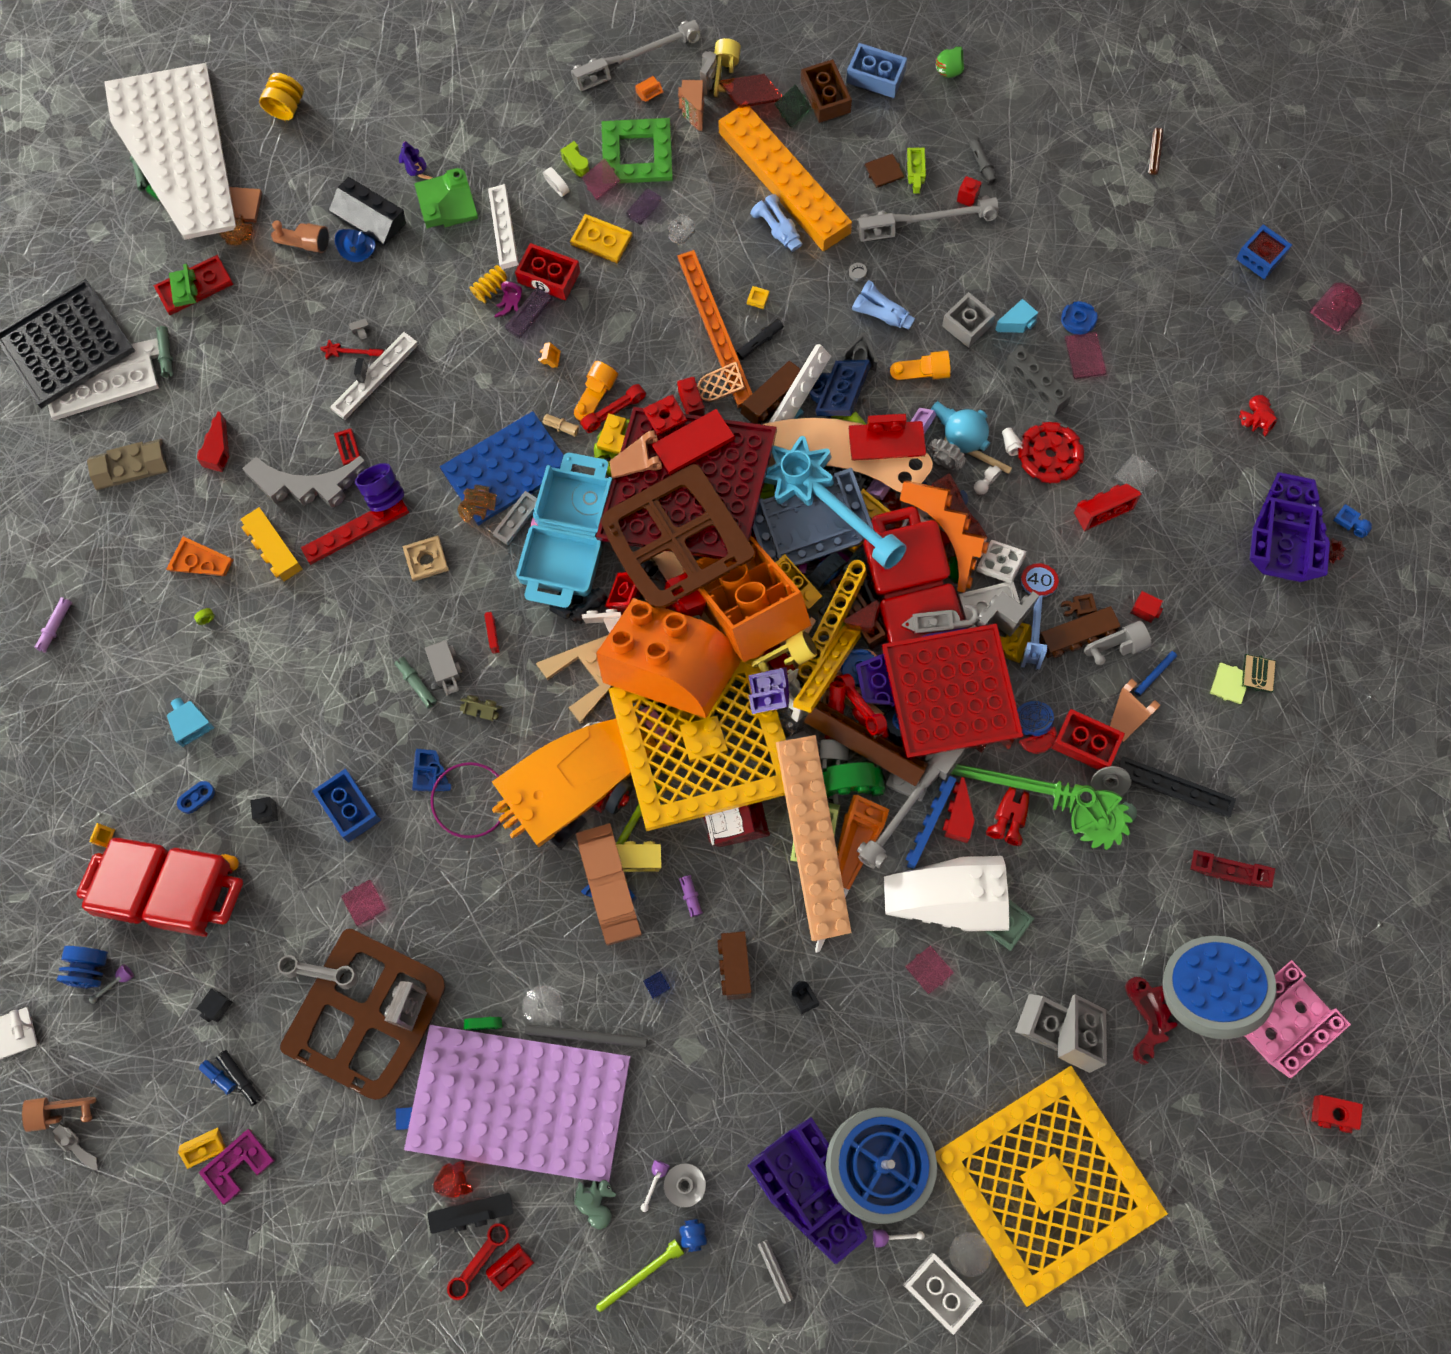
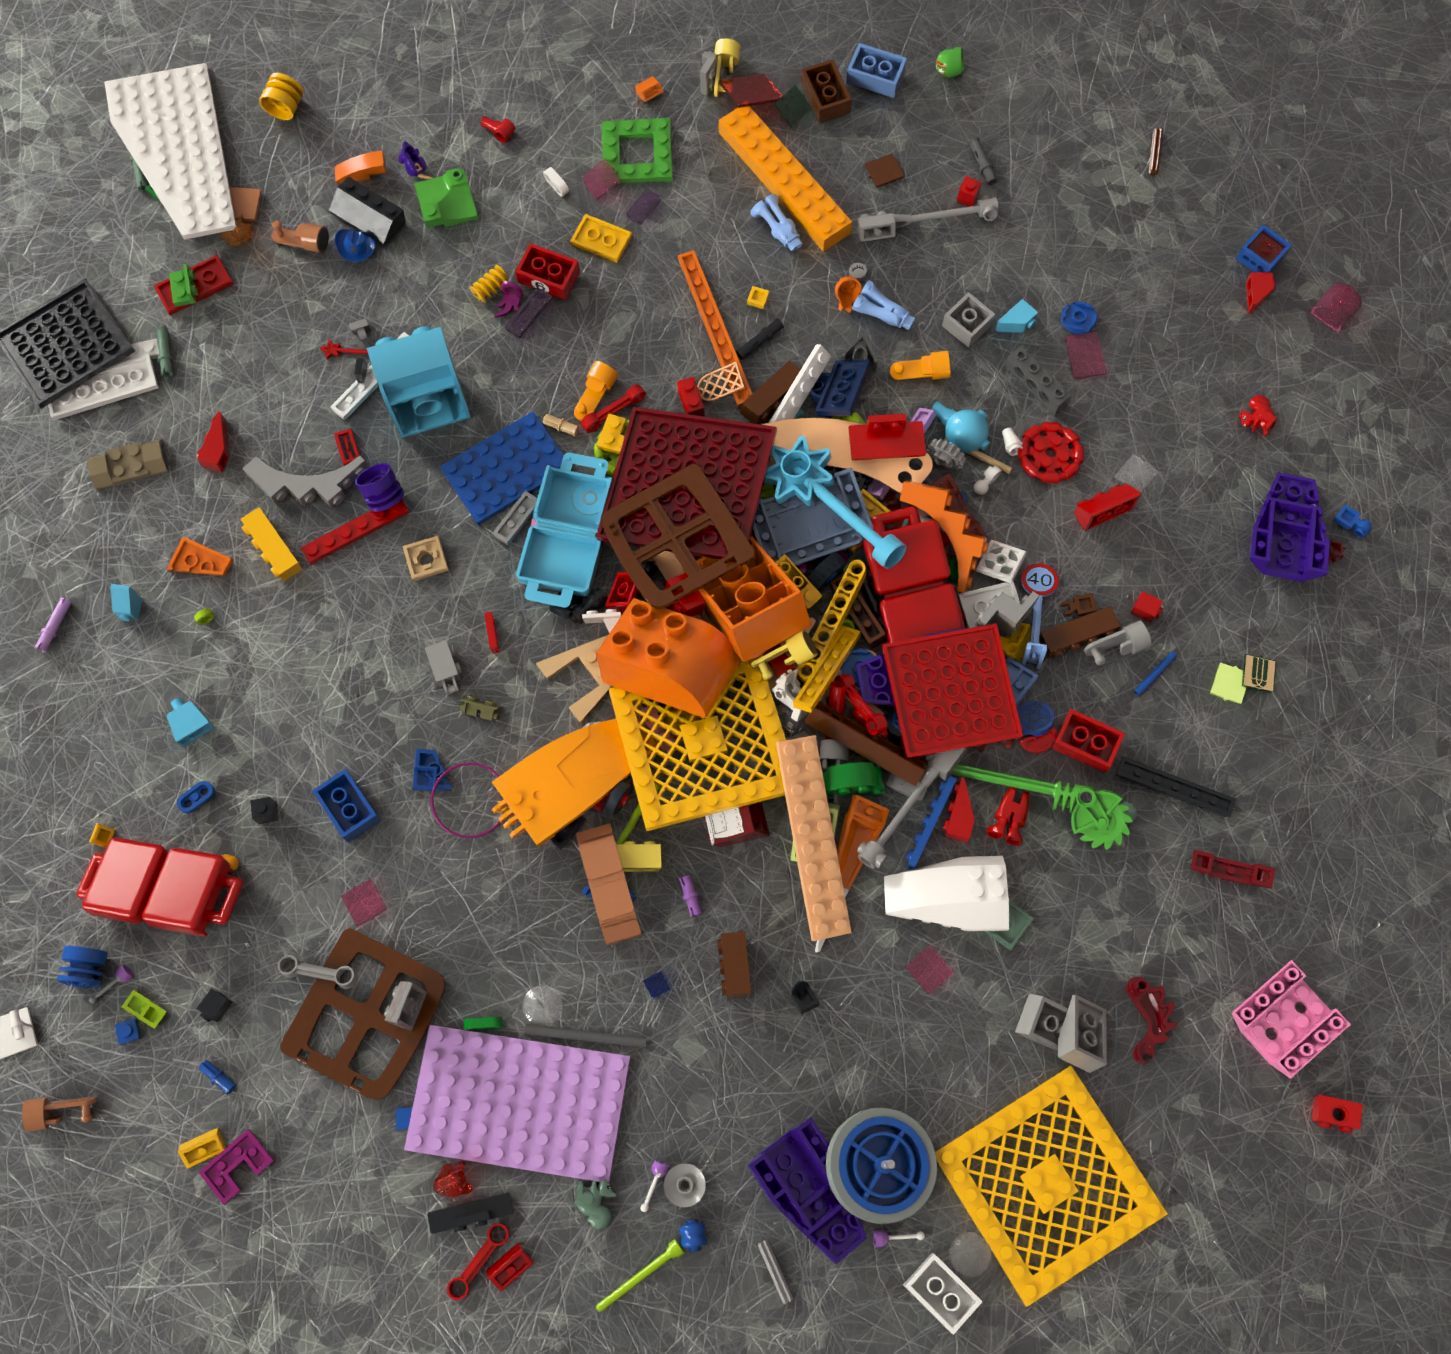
(69, 1142): light grey piece -> none
(125, 602): none -> medium azure slope
(128, 1031): none -> blue plate
(144, 1009): none -> lime slope
(243, 1084): black pin -> none
(361, 167): none -> orange slope
(411, 676): sand green pin -> none
(418, 381): none -> medium azure brick
(469, 503): clear orange piece -> none
(501, 130): none -> red pin
(503, 227): white plate -> none
(550, 355): light orange tile -> none
(573, 159): lime leg -> none
(599, 69): light grey bar -> none
(635, 457): nougat flag -> none
(664, 406): red piece -> none
(681, 229): clear brick -> none
(692, 102): nougat slope -> none
(693, 441): red tile -> none
(769, 690): slope -> none
(847, 291): none -> orange piece
(864, 619): clear red slope -> none
(916, 168): lime hinge -> none
(940, 621): light grey plate -> none
(1021, 679): none -> medium blue wing
(1112, 779): light grey dish -> none
(1130, 712): nougat flag -> none
(1219, 987): blue wheel -> none
(1259, 288): none -> red slope

